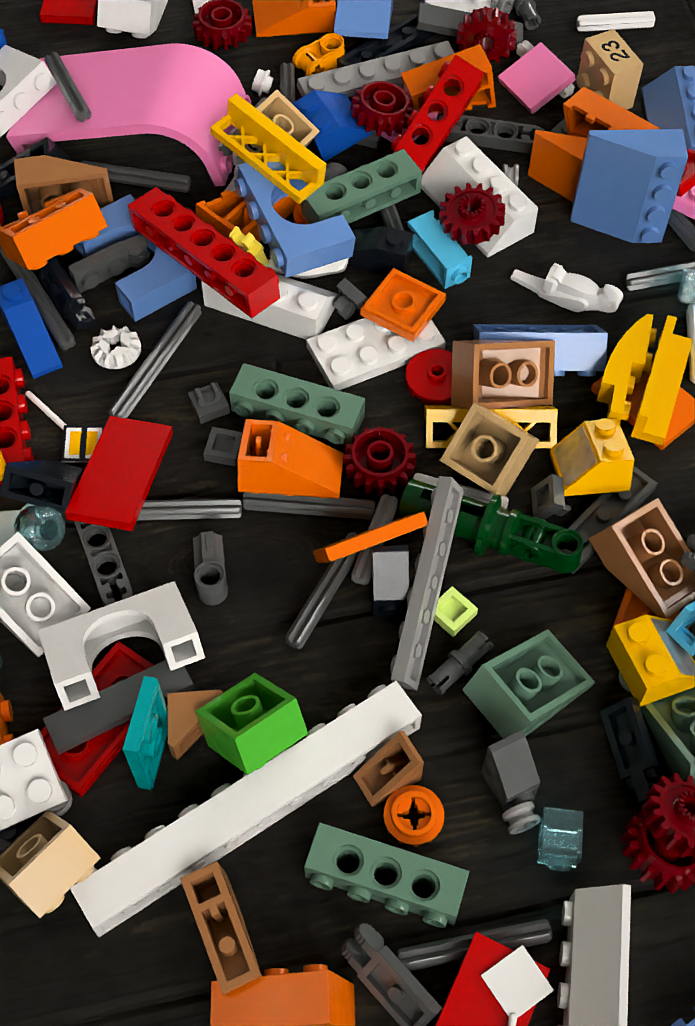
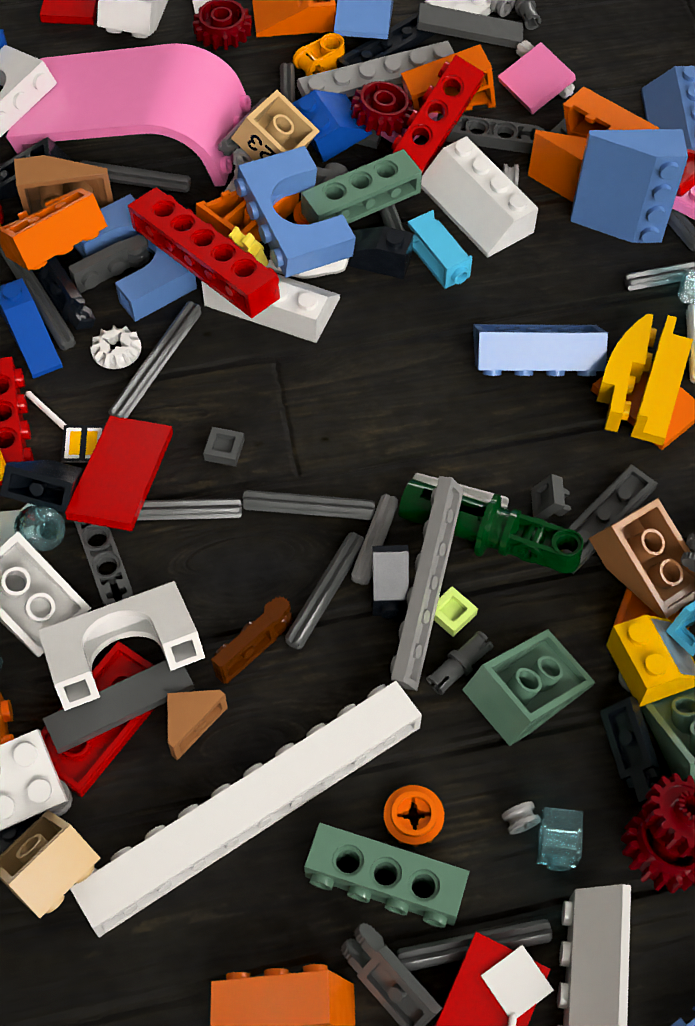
(68, 87): dark grey axle -> none
(147, 733): teal tile -> none
(208, 402): dark grey tile -> none
(210, 567): dark grey piece -> none
(221, 927): medium nougat slope -> none
(252, 723): bright green brick -> none
(253, 640): none -> reddish brown hinge
(262, 82): white plate -> none
(276, 147): yellow fence -> none
(286, 392): sand green brick -> none
(286, 462): orange slope -> none
(351, 299): dark grey tile -> none
(364, 465): dark red gear -> none
(366, 350): white plate -> none
(370, 538): orange tile -> none
(389, 769): medium nougat slope -> none
(403, 304): orange tile -> none
(421, 378): red plate -> none
(472, 214): dark red gear -> none
(489, 450): tan brick -> none
(490, 30): dark red gear -> none
(502, 373): medium nougat slope -> none
(511, 771): dark grey slope -> none
(529, 414): yellow fence -> none
(571, 290): white animal -> none
(594, 459): yellow slope -> none
(610, 68): tan brick -> none
(615, 21): white axle -> none

